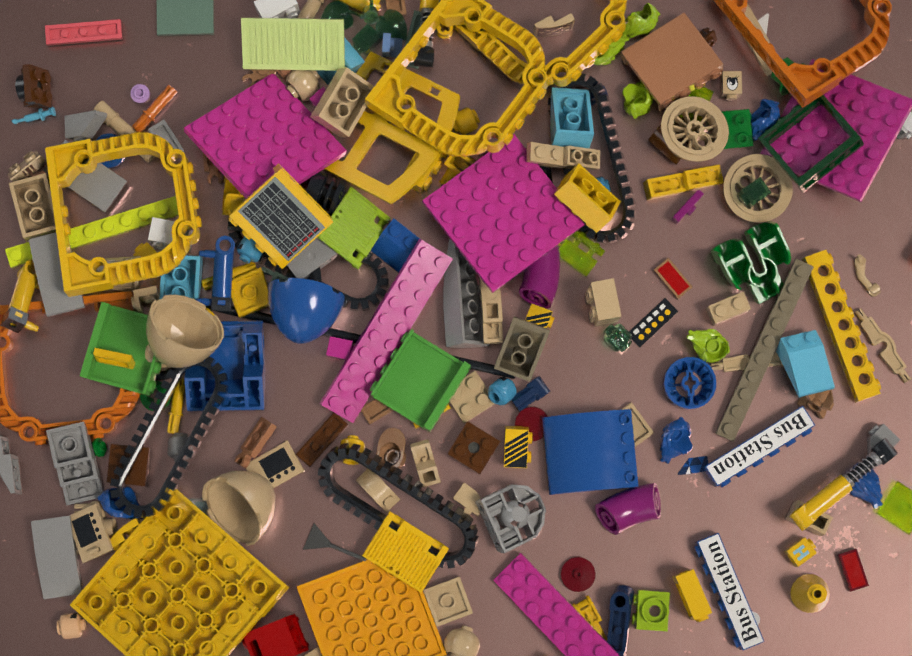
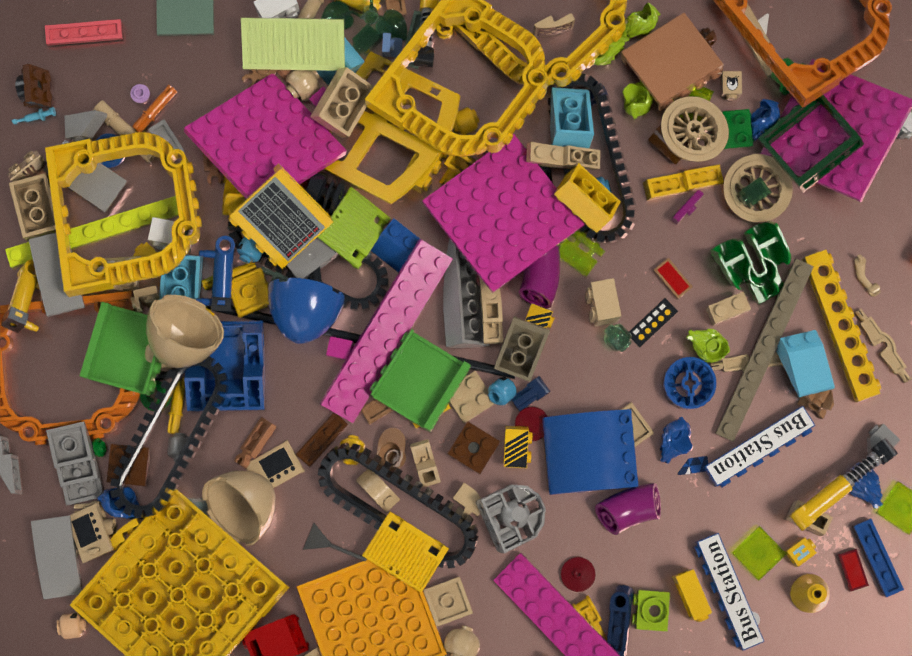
(114, 358): yellow tile -> none
(759, 553): none -> clear neon green plate
(878, 558): none -> blue plate

